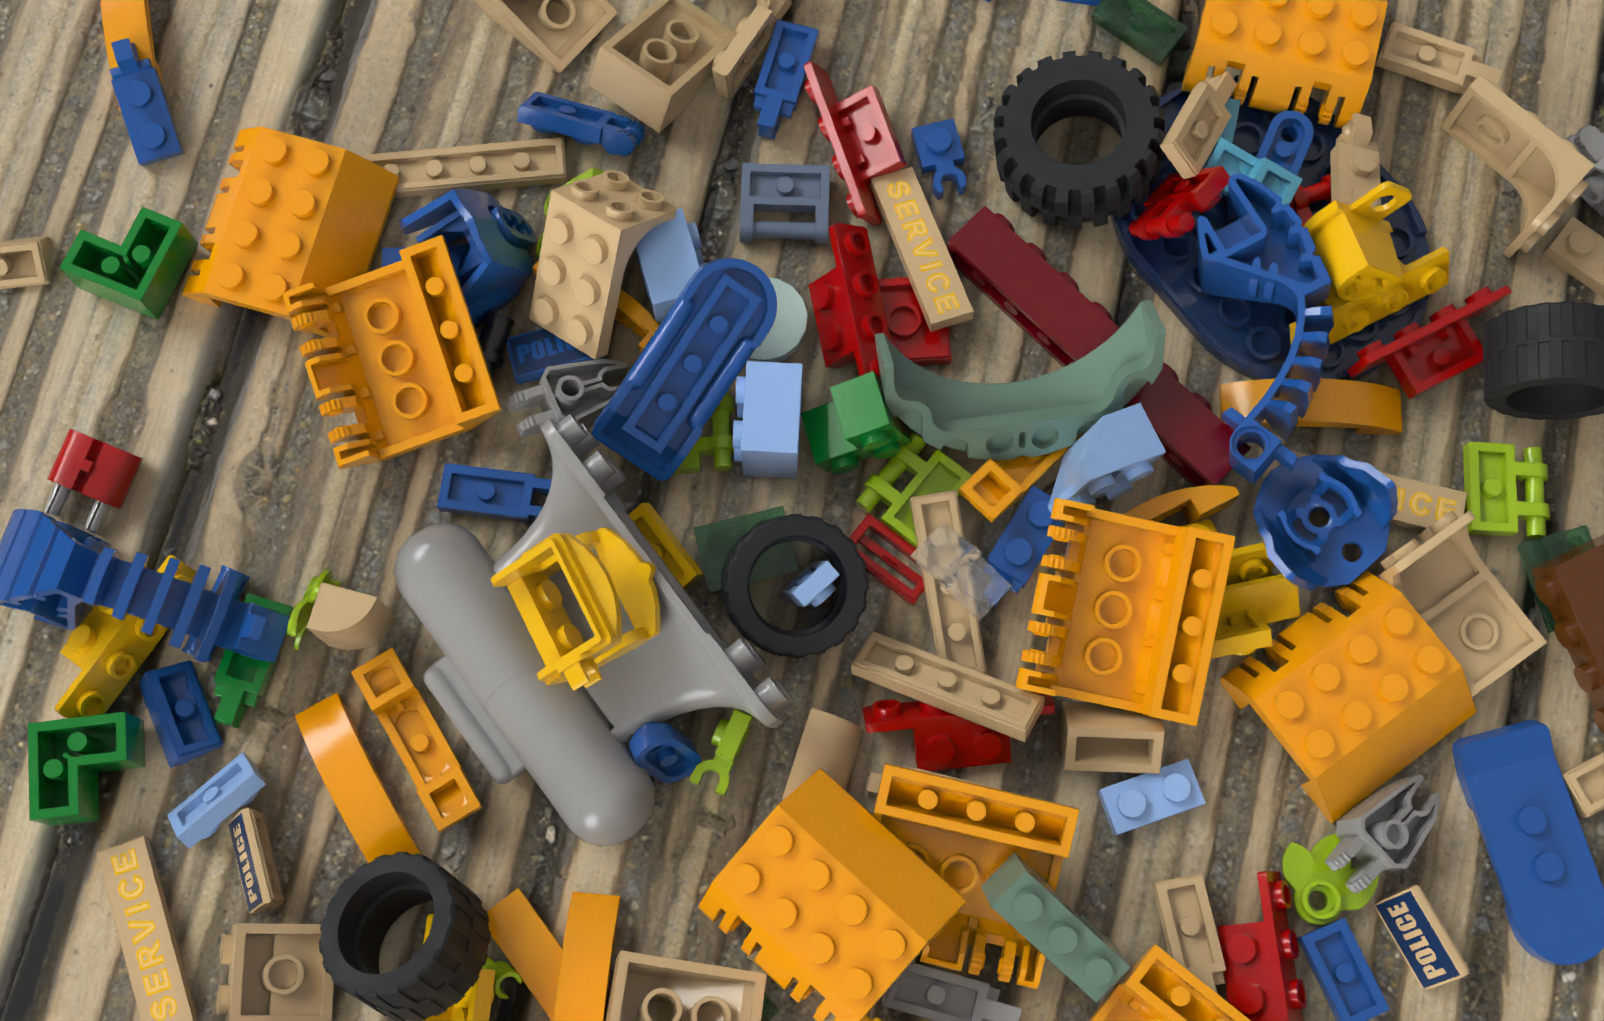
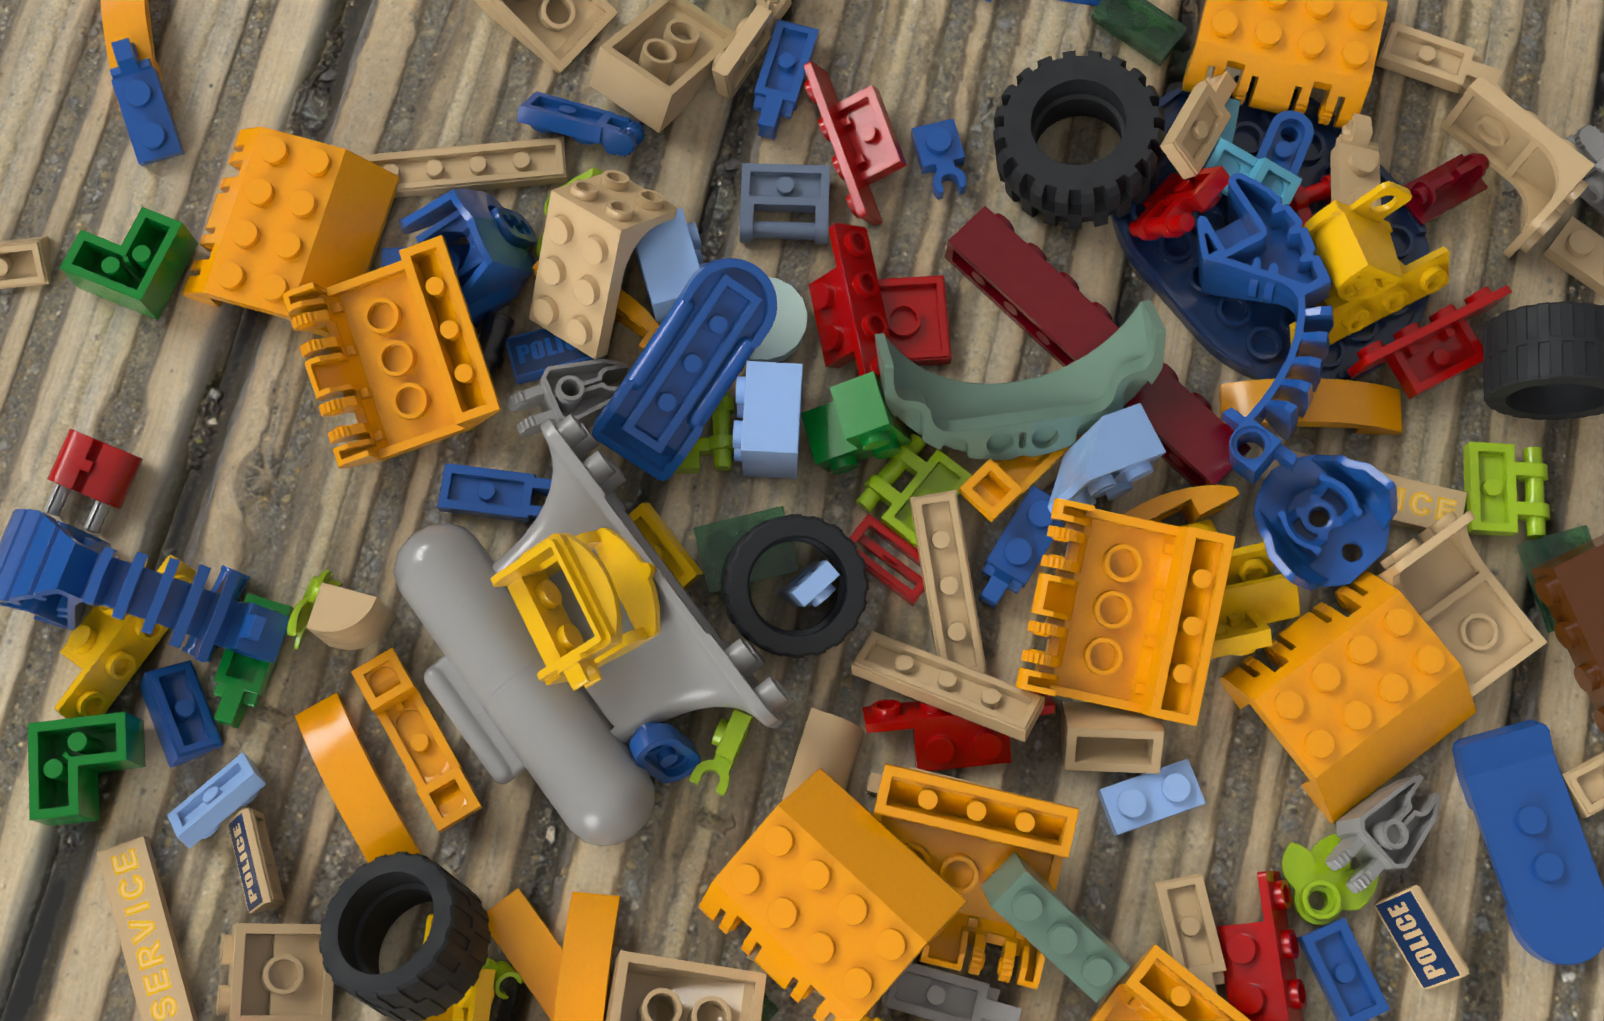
(921, 249): tan tile -> none
(961, 570): clear slope -> none
(1447, 186): none -> dark red hinge

